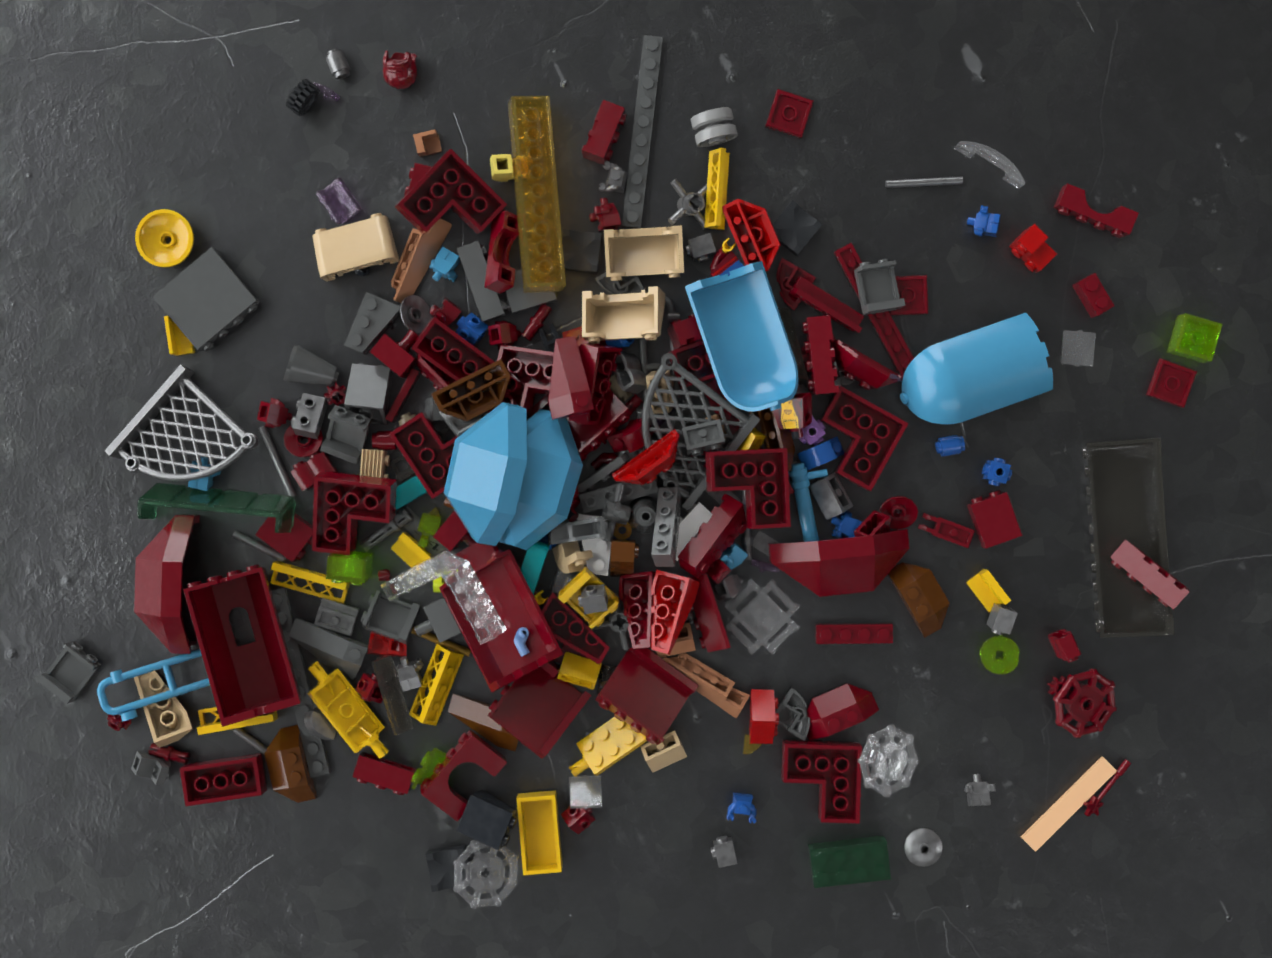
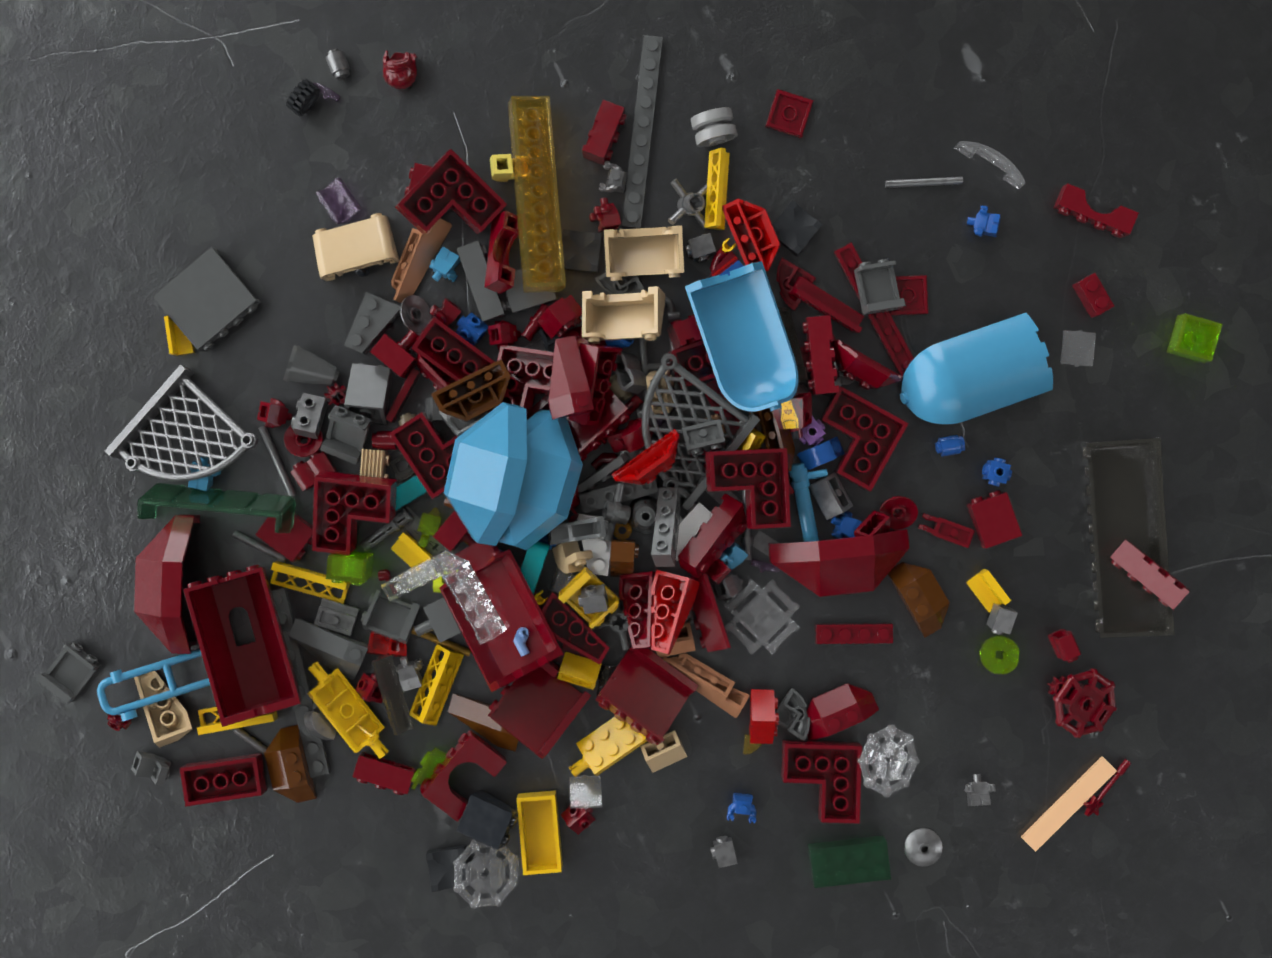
(152, 237): yellow dish -> none
(169, 753): dark red pin -> none
(427, 143): nougat panel -> none
(561, 317): none -> dark red brick
(1032, 248): red brick -> none
(1171, 383): dark red tile -> none

